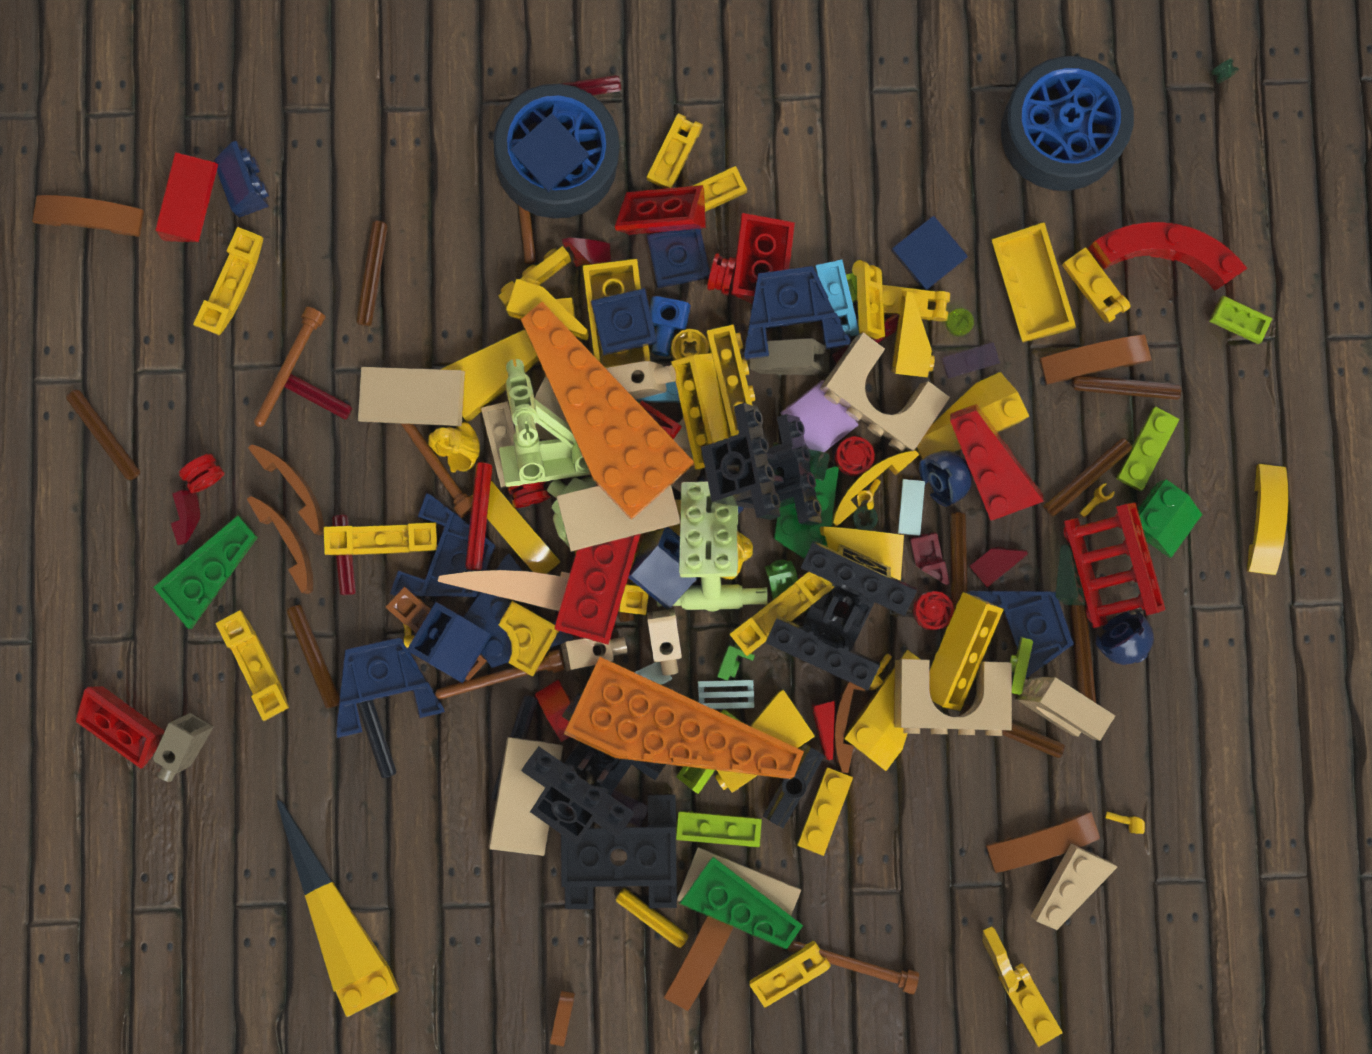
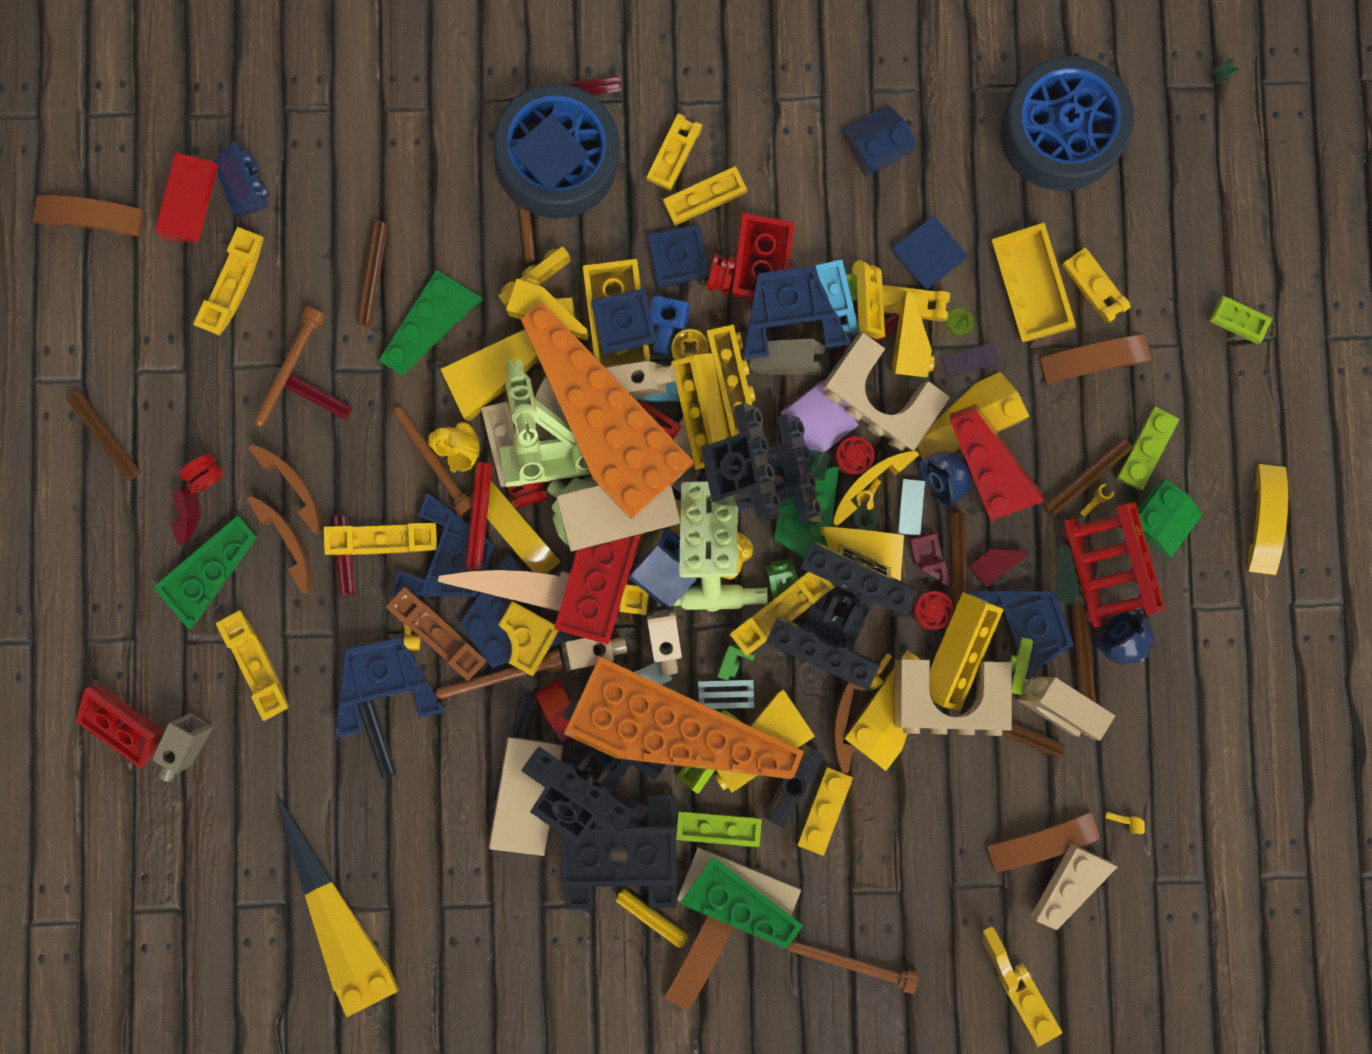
(313, 656): reddish brown axle -> none
(411, 396): tan tile -> none
(428, 322): none -> green wing
(449, 642): dark blue slope -> none
(562, 1018): dark orange beam -> none
(588, 251): dark red slope -> none
(662, 210): red slope -> none
(789, 974): yellow plate -> none
(824, 721): red slope -> none
(879, 139): none -> dark blue slope
(1127, 387): reddish brown axle -> none
(1171, 242): red brick -> none

